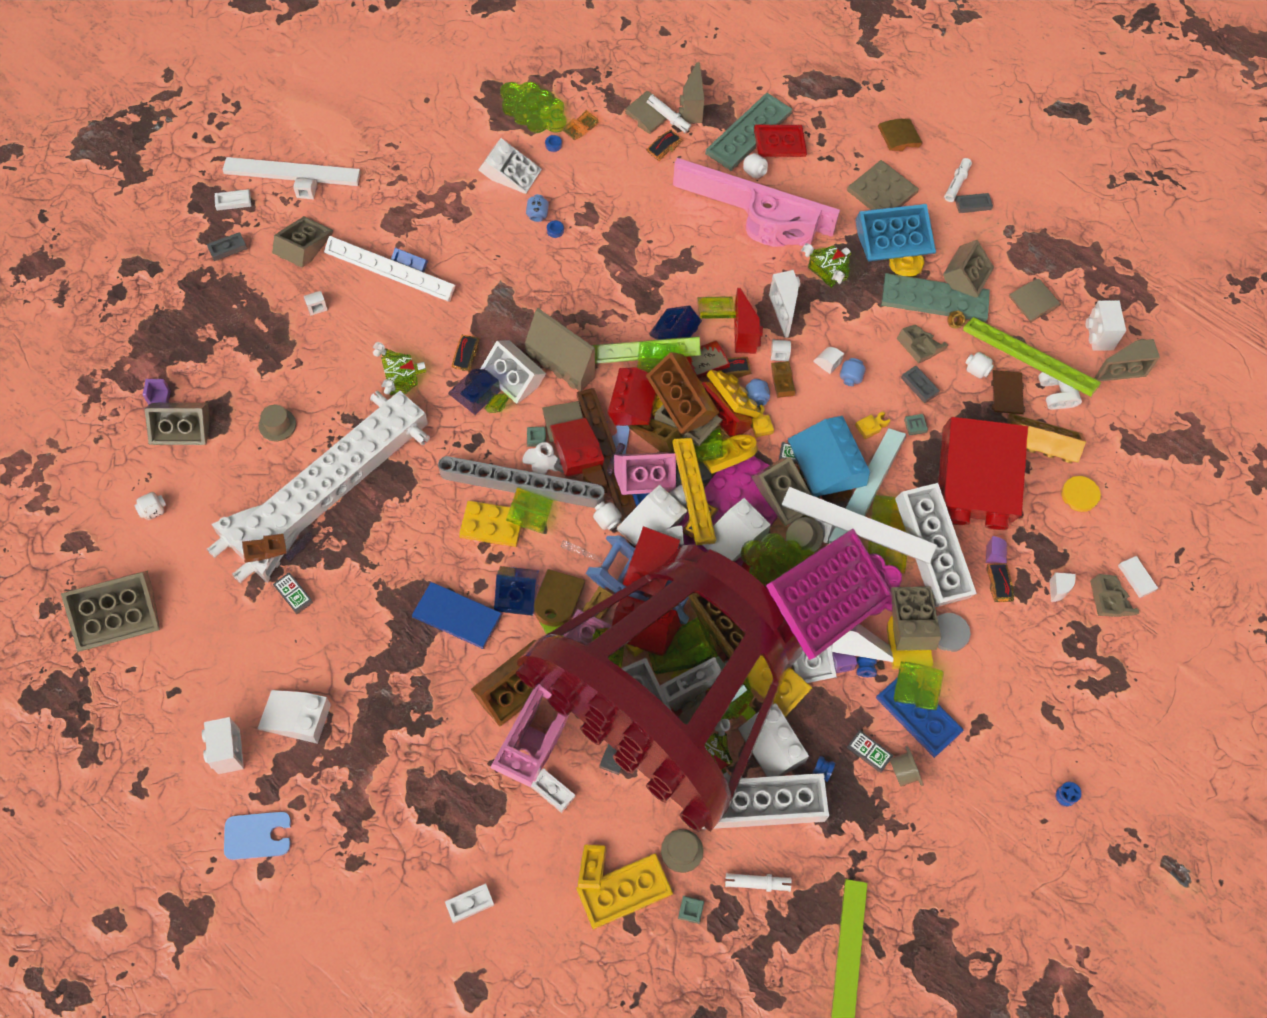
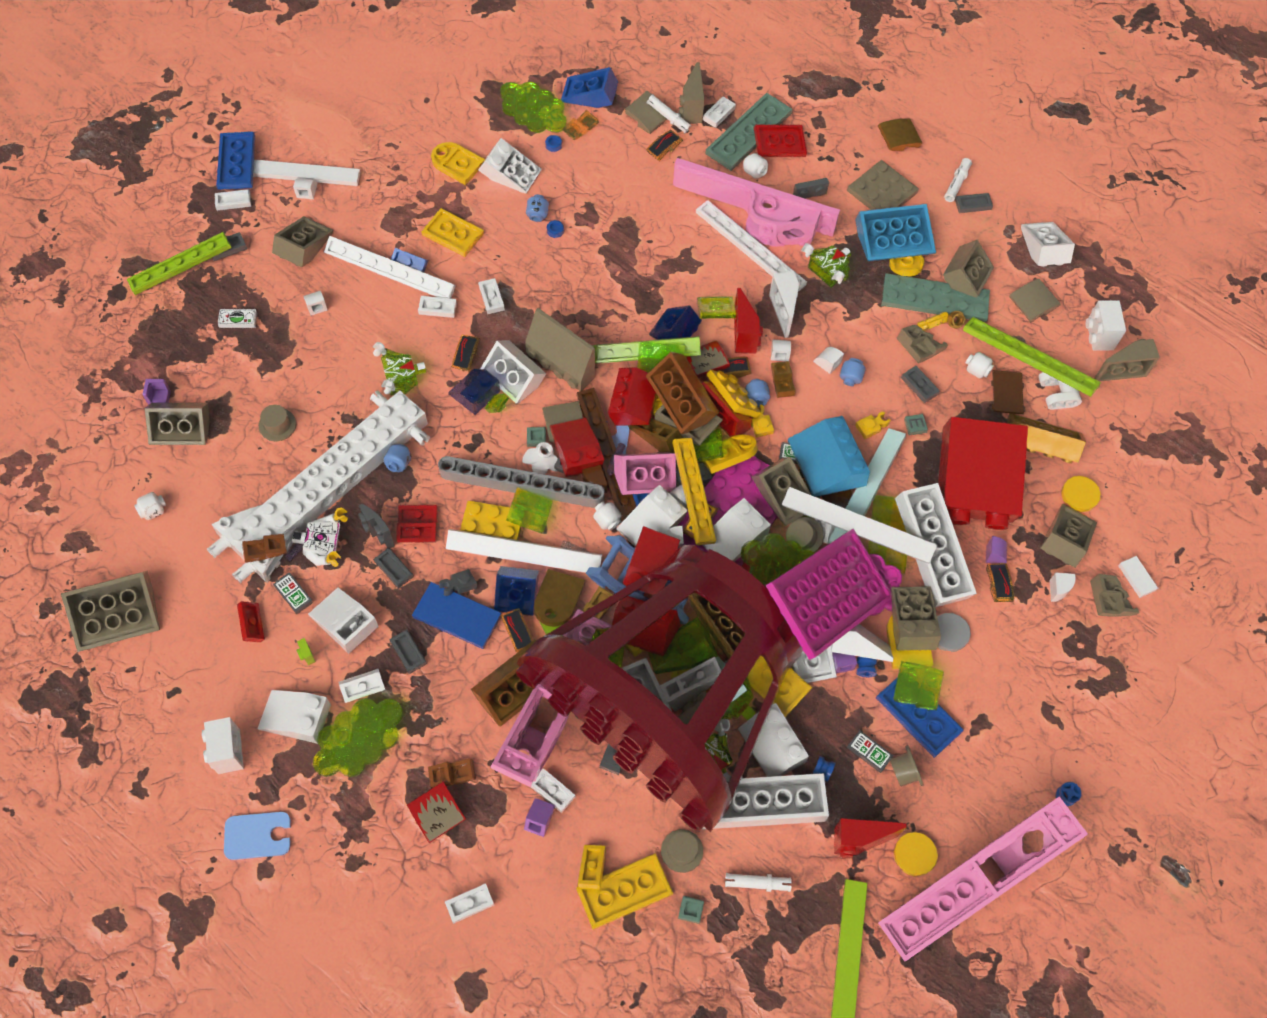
(179, 263): none -> lime tile
(236, 160): none -> blue tile
(237, 318): none -> white tile
(250, 621): none -> red plate
(304, 652): none -> lime plate
(322, 538): none -> torso
(344, 619): none -> white slope
(358, 737): none -> clear neon green plate
(361, 685): none -> white plate
(375, 525): none -> dark grey slope
(393, 568): none -> dark grey tile
(397, 458): none -> medium blue head
(408, 651): none -> dark grey tile
(417, 523): none -> red slope
(436, 812): none -> slope
(437, 306): none -> white plate
(452, 232): none -> yellow tile
(452, 773): none -> dark orange slope
(456, 161): none -> yellow tile
(459, 581): none -> dark grey plate
(491, 296): none -> white plate
(517, 629): none -> black slope
(522, 551): none -> white tile
(539, 817): none -> medium lavender brick
(591, 88): none -> blue slope
(719, 111): none -> white plate
(744, 241): none -> white tile
(811, 188): none -> dark grey plate
(857, 836): none -> red slope
(915, 854): none -> yellow tile
(933, 321): none -> yellow axle
(967, 887): none -> bright pink piece
(1047, 243): none -> white slope
(1069, 536): none -> dark tan slope

